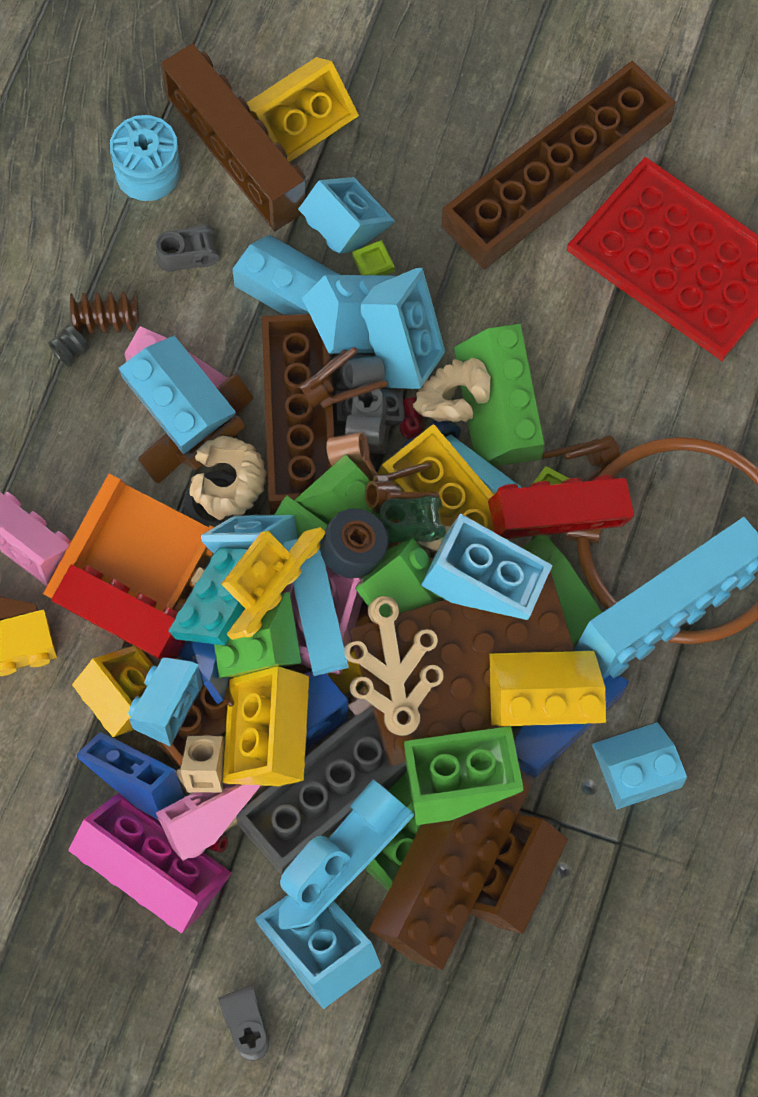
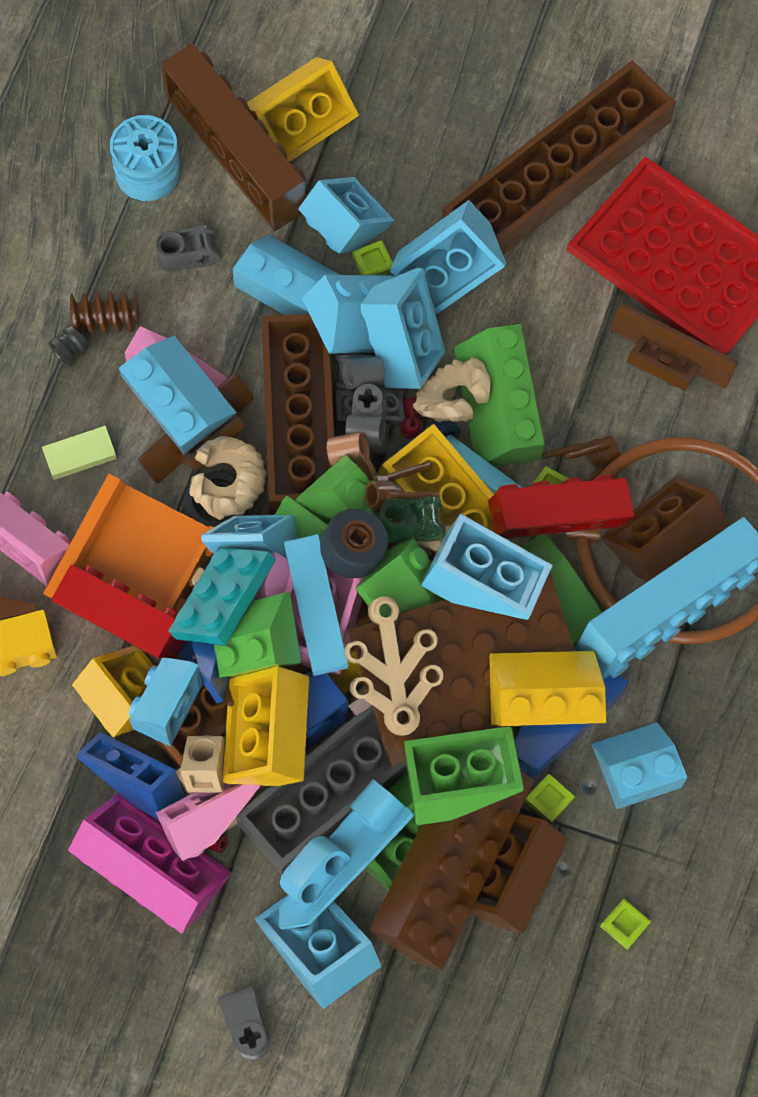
(79, 452): none -> yellowish green tile
(263, 576): yellow bracket -> none
(318, 387): reddish brown plant -> none
(453, 255): none -> medium azure slope
(549, 799): none -> lime plate
(625, 924): none -> lime tile
(666, 528): none -> reddish brown slope
(669, 352): none -> reddish brown bracket

